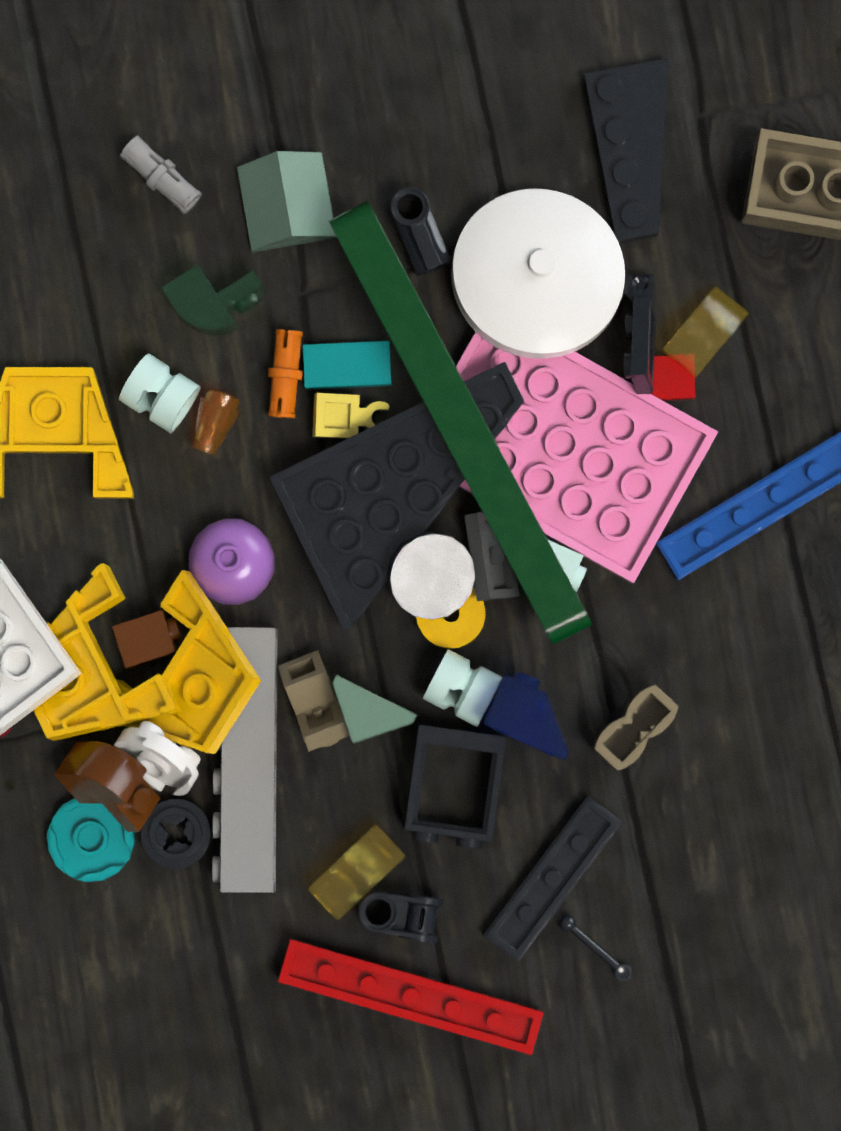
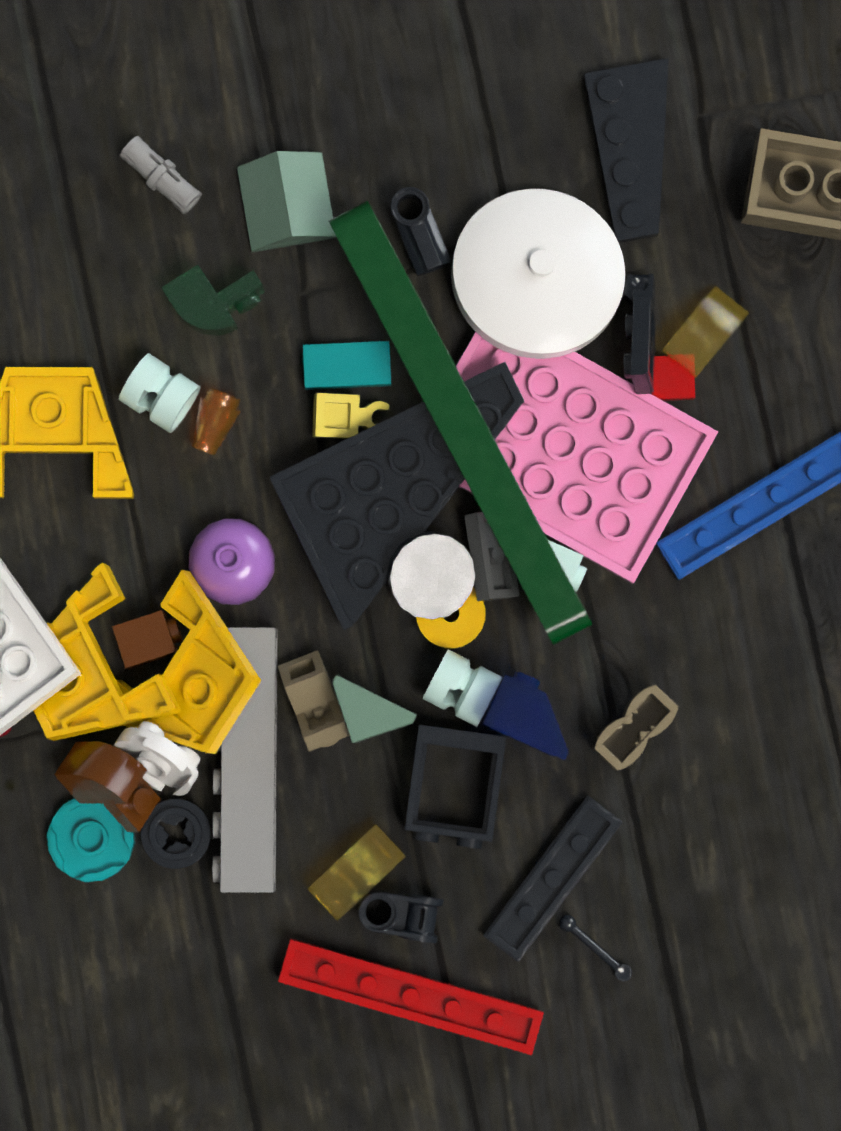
(285, 373): orange pin -> none

